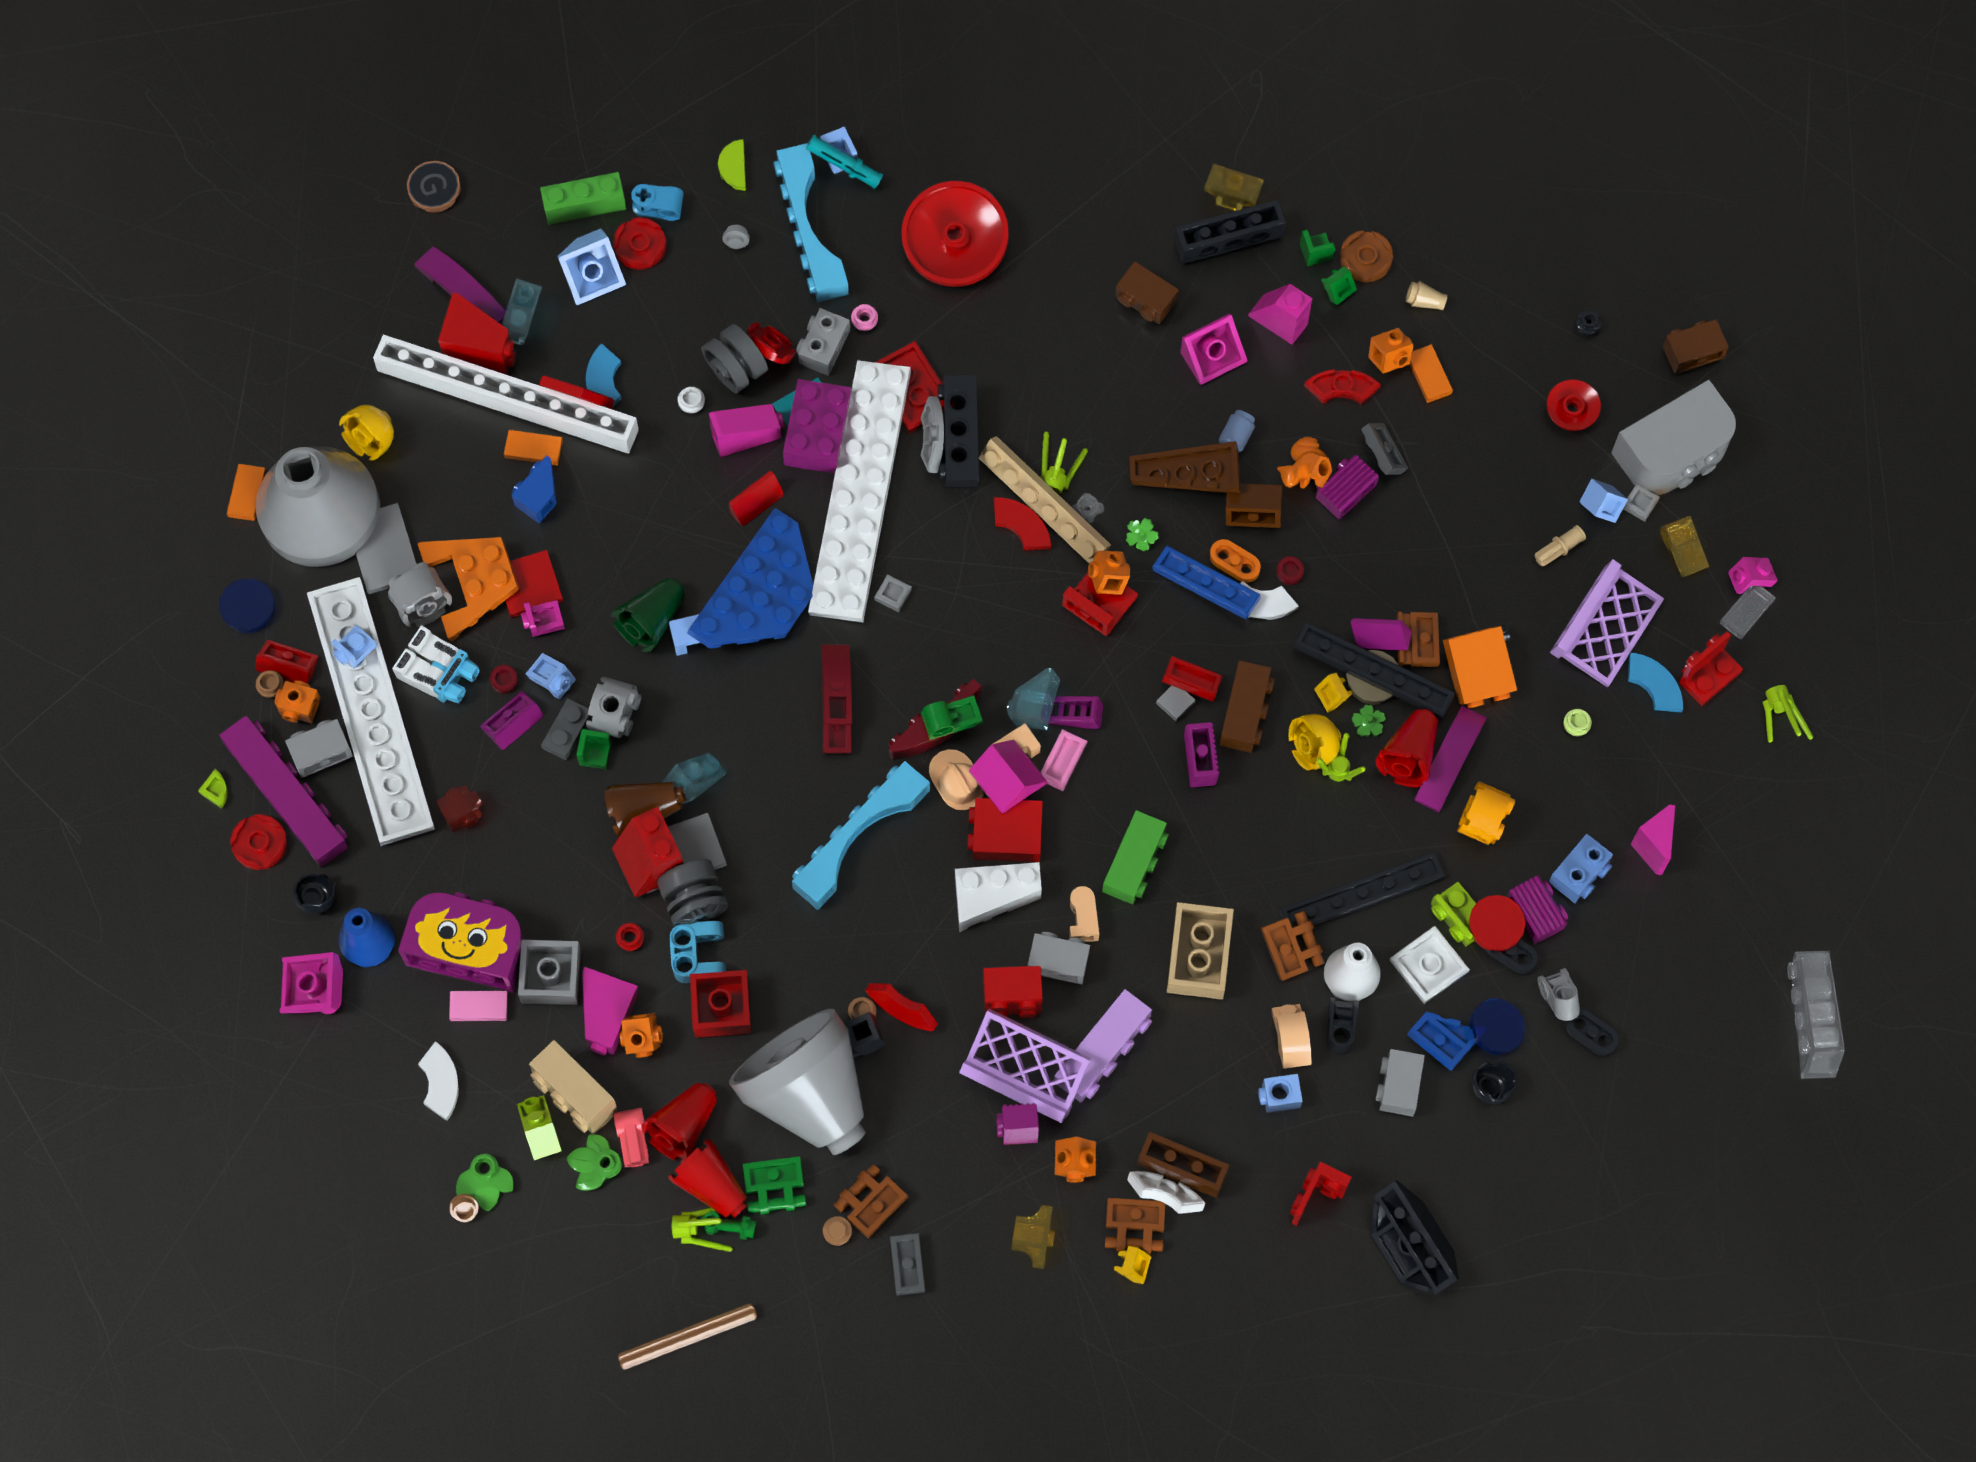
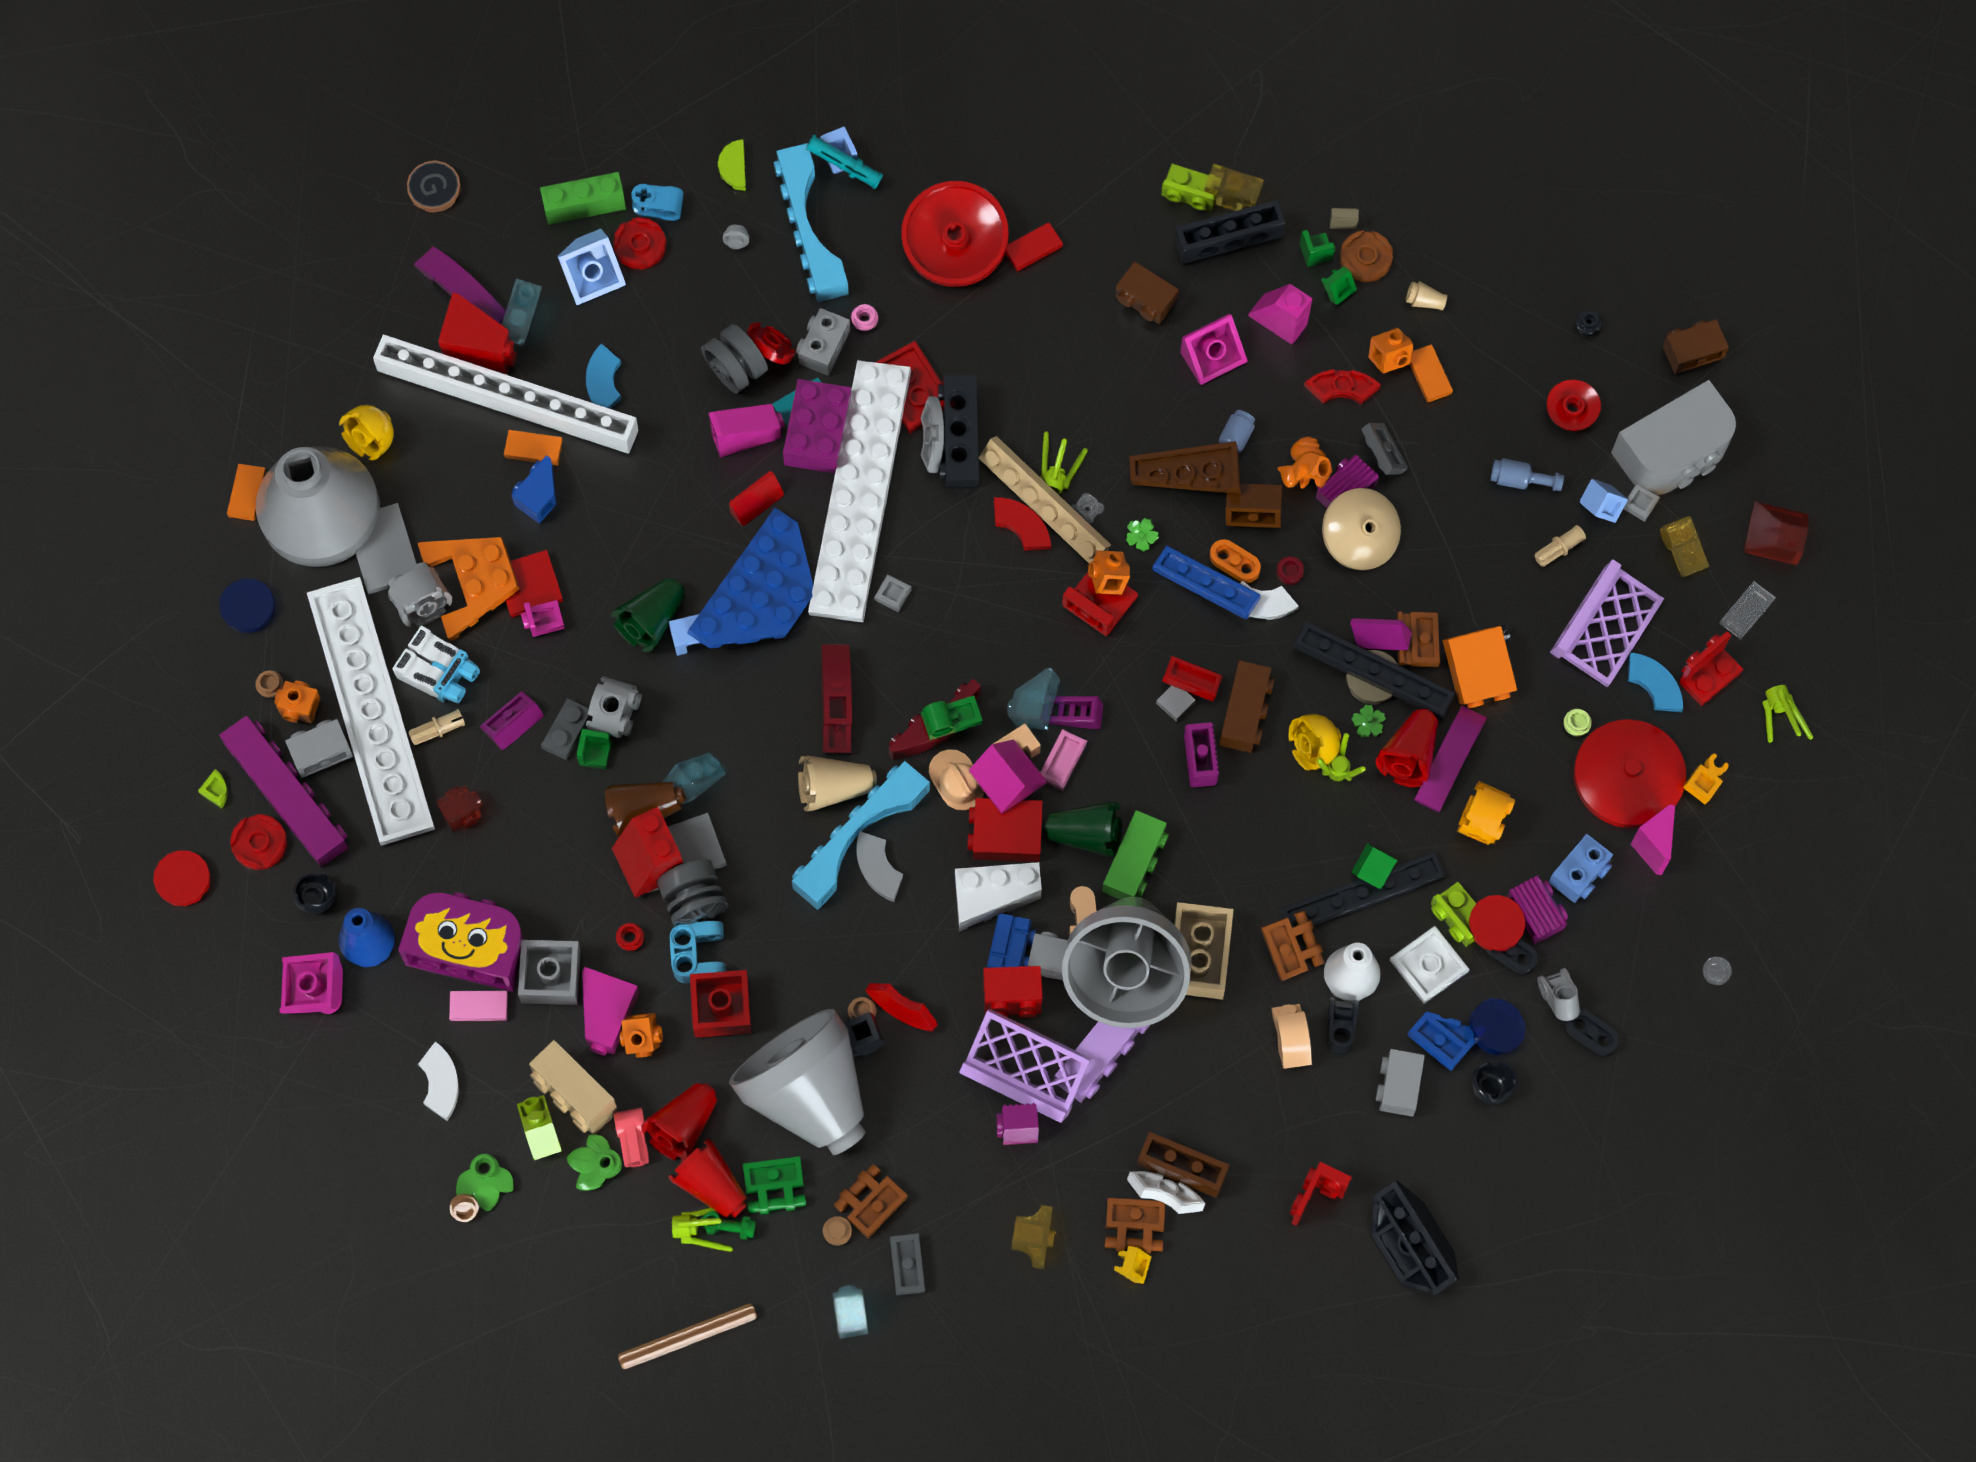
(182, 878): none -> red tile
(287, 661): red slope -> none
(353, 647): light blue bracket -> none
(436, 727): none -> tan axle
(504, 679): dark red tile -> none
(551, 675): light blue bracket -> none
(577, 392): red tile -> none
(691, 400): white plate -> none
(832, 781): none -> tan cone
(850, 1312): none -> clear light blue slope
(876, 868): none -> light grey tile
(1010, 942): none -> blue brick
(1033, 246): none -> red tile
(1075, 1158): orange brick -> none
(1087, 828): none -> dark green cone
(1127, 964): none -> light grey cone
(1187, 187): none -> lime bracket
(1289, 1084): light blue brick -> none
(1332, 692): yellow tile -> none
(1343, 218): none -> dark tan tile
(1346, 532): none -> tan dish
(1374, 866): none -> green panel
(1519, 475): none -> sand blue piece
(1629, 772): none -> red dish
(1705, 780): none -> light orange plate
(1717, 970): none -> clear plate
(1752, 572): dark pink bracket -> none
(1776, 533): none -> clear red slope
(1816, 1014): clear wedge -> none

